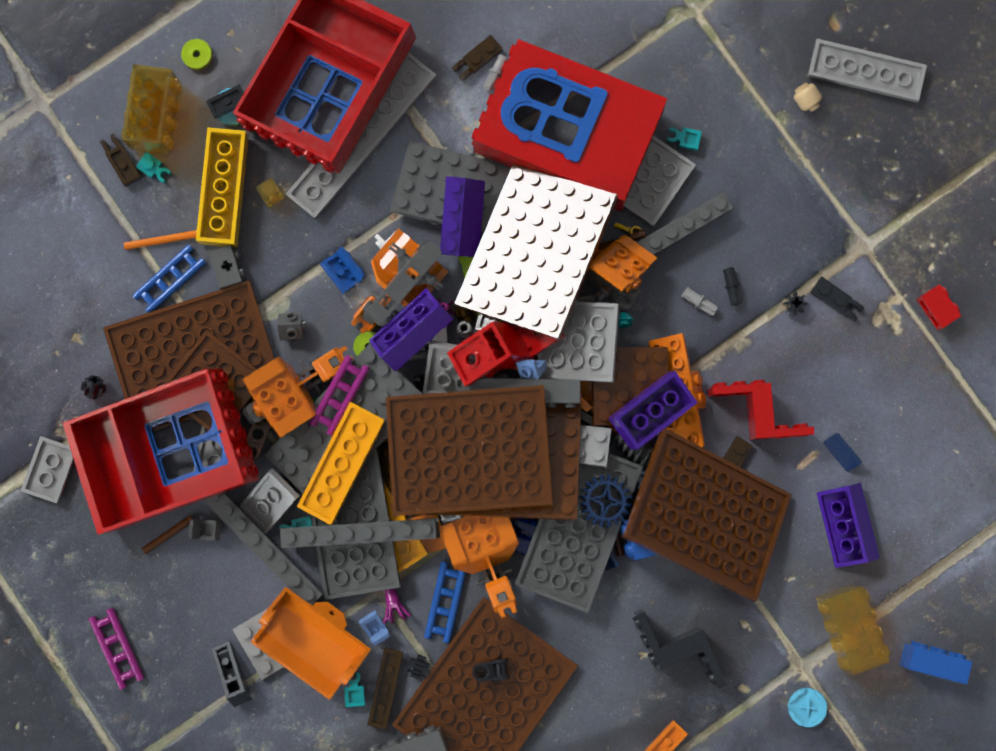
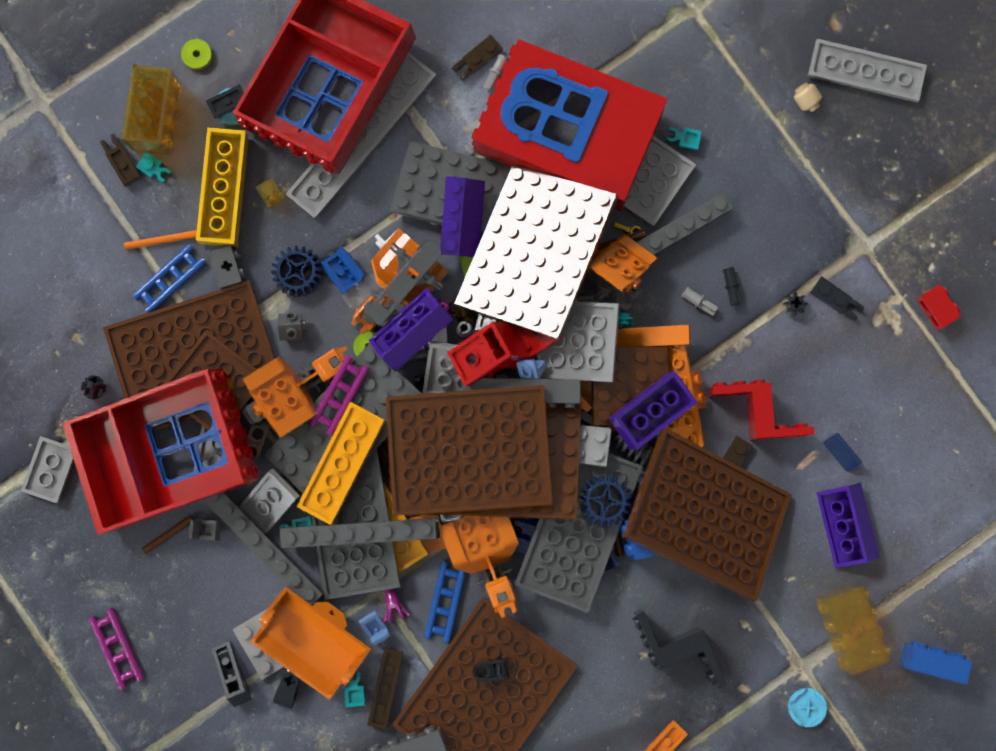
(287, 691): none -> black piece
(290, 276): none -> dark blue gear
(418, 667): black gear -> none
(654, 336): none -> orange tile

